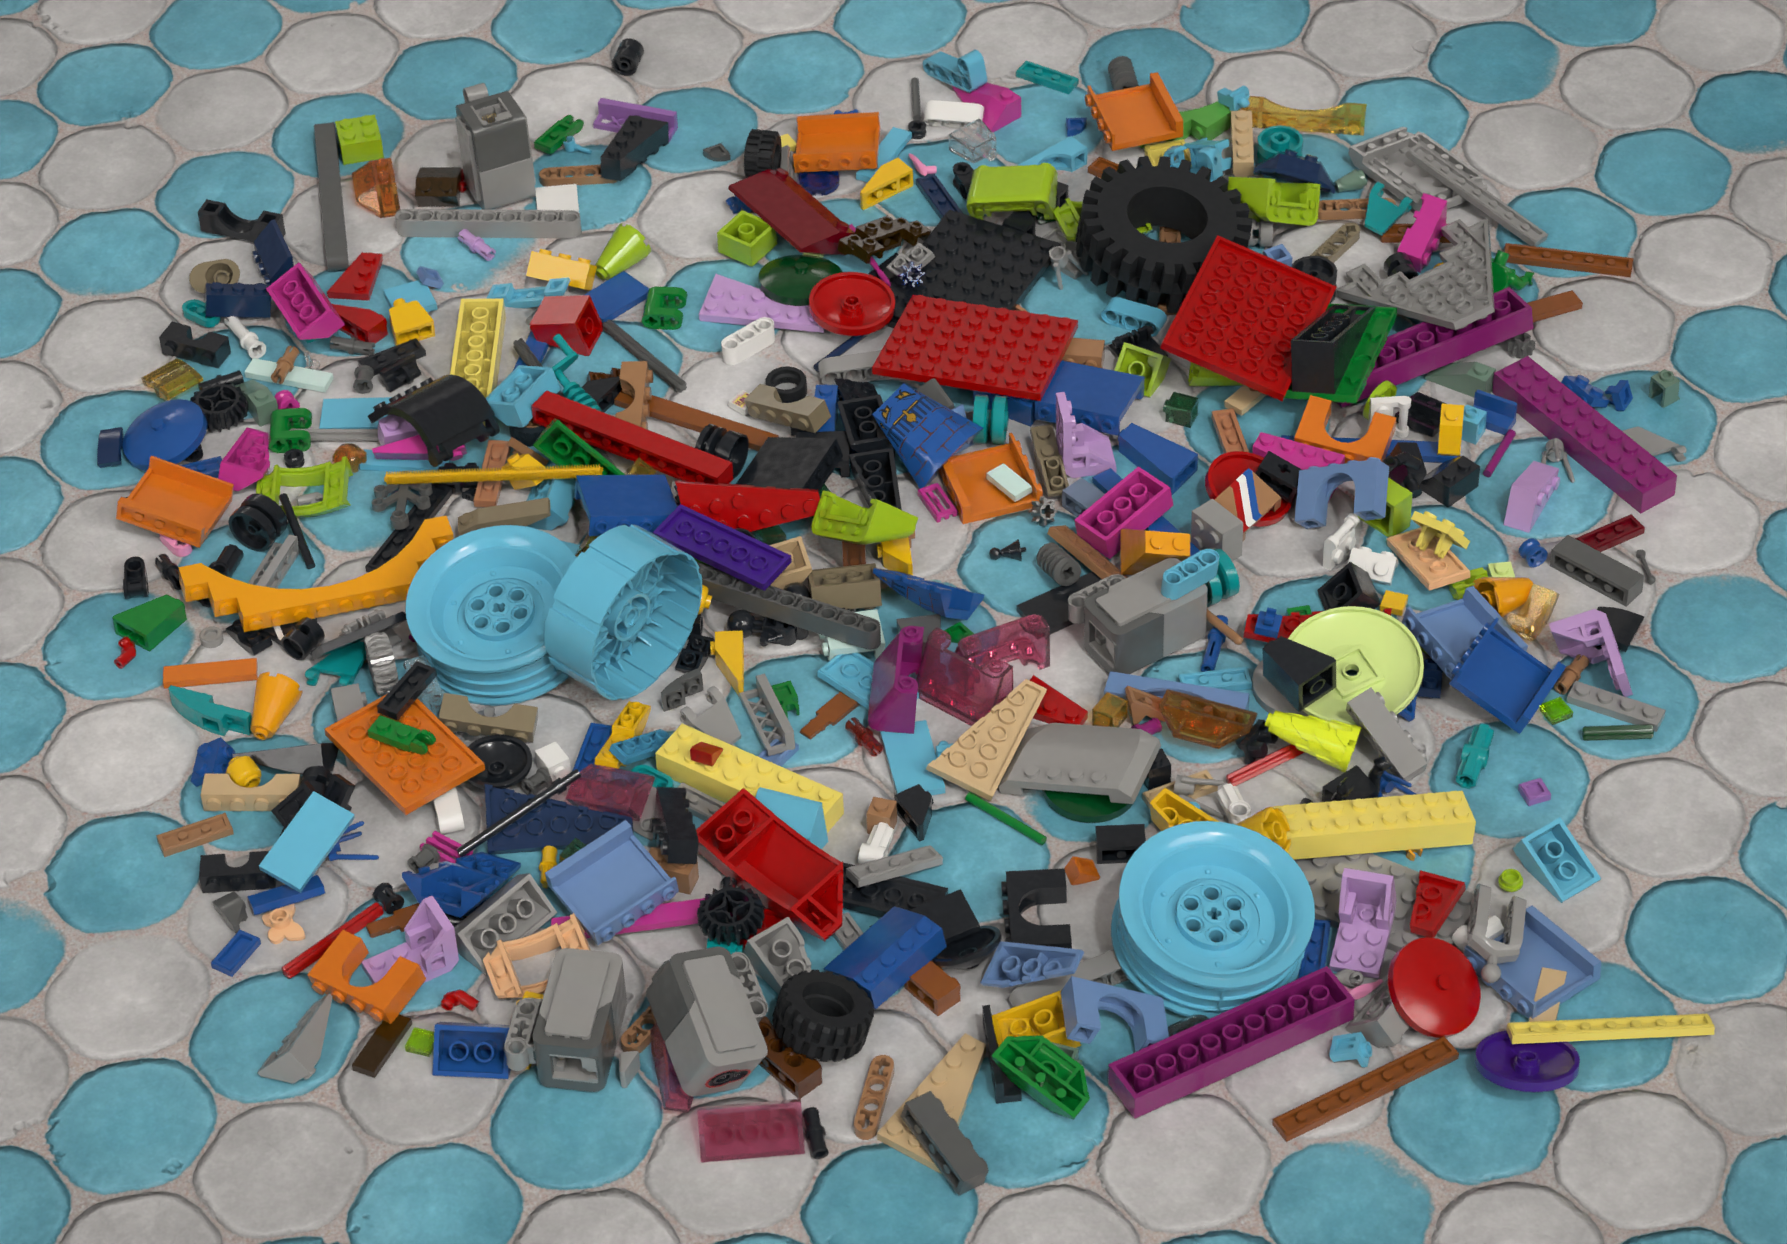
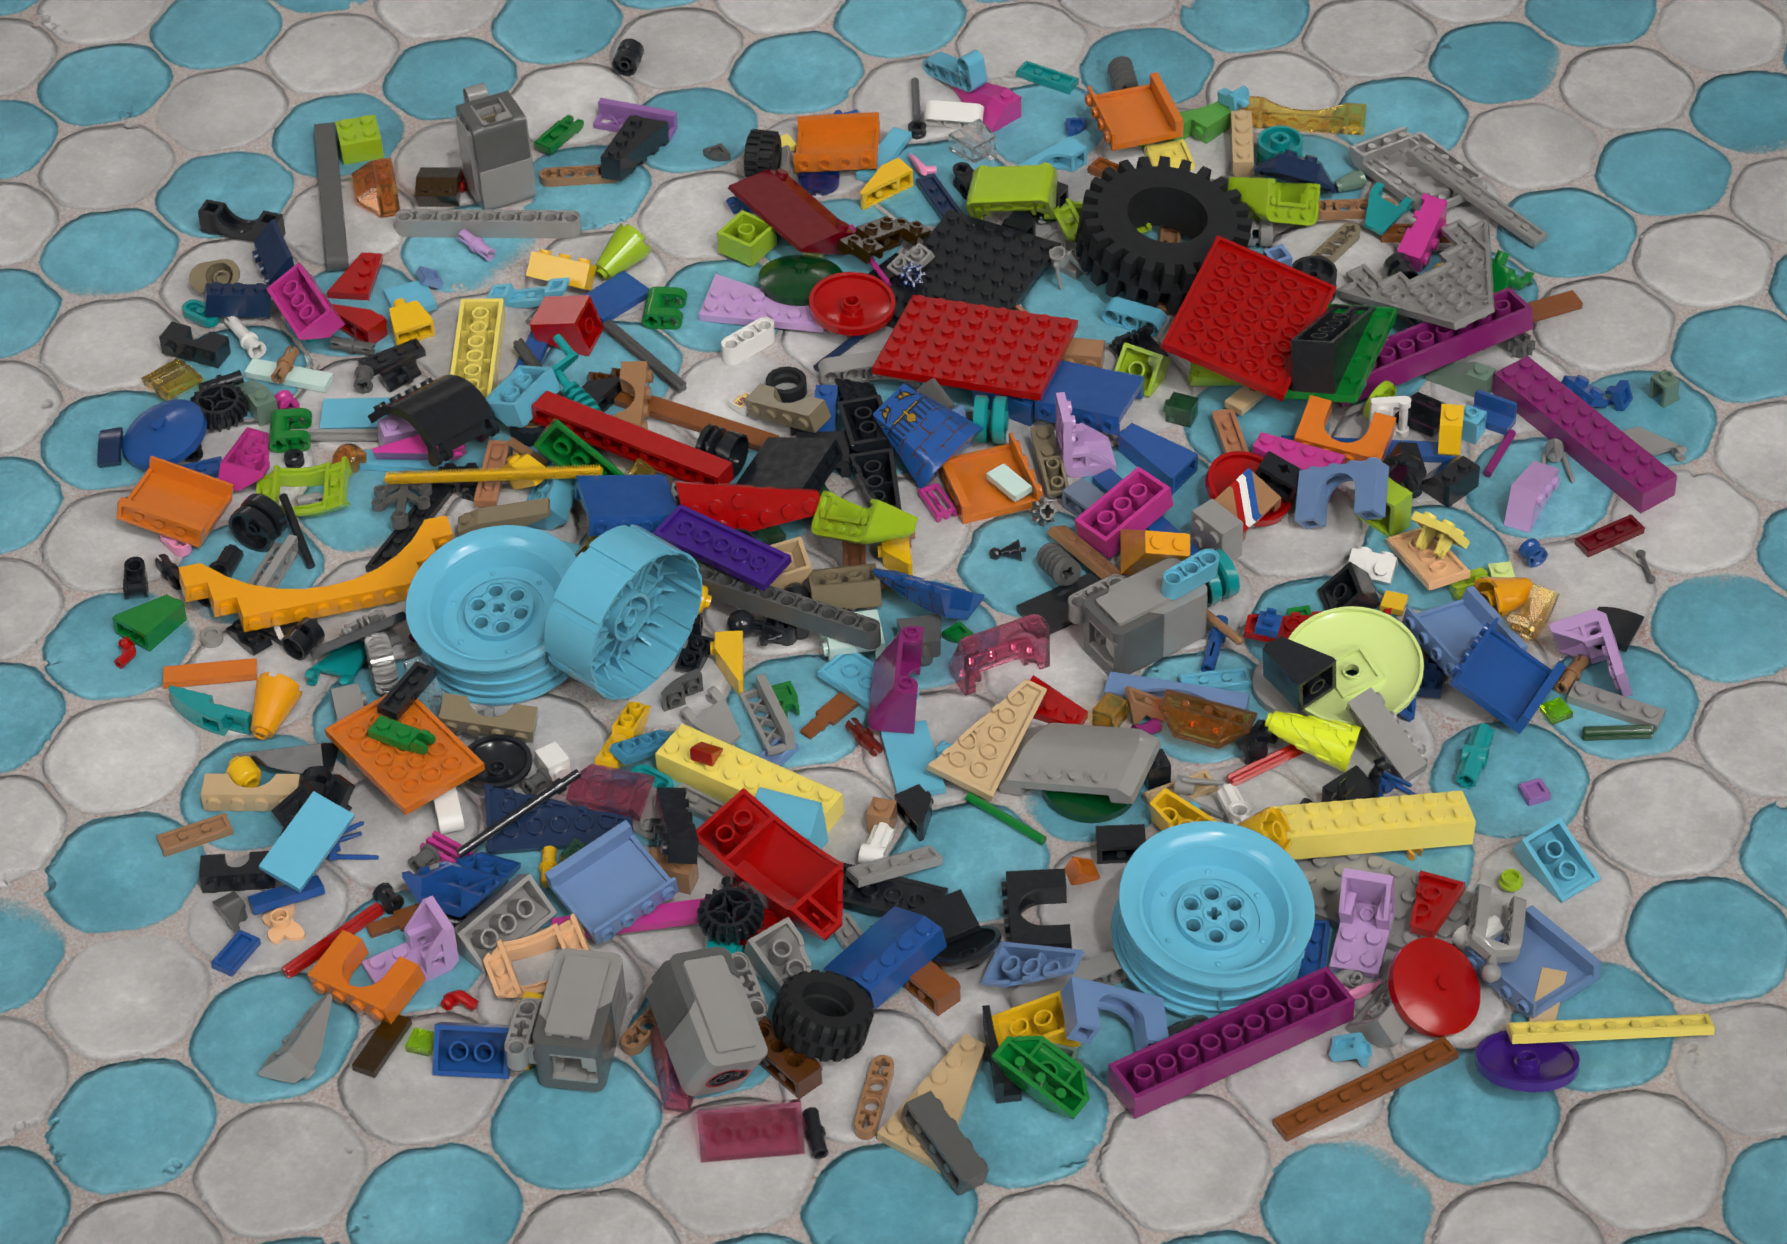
(211, 759): blue bracket -> none
(557, 197): white tile -> none
(571, 146): medium azure hand -> none
(592, 744): blue tile -> none
(629, 1066): light grey slope -> none
(957, 683): clear pink windscreen -> none
(1202, 153): medium azure piece -> none
(1340, 542): white plate -> none
(1569, 260): dark orange tile -> none
(1597, 570): dark grey brick -> none

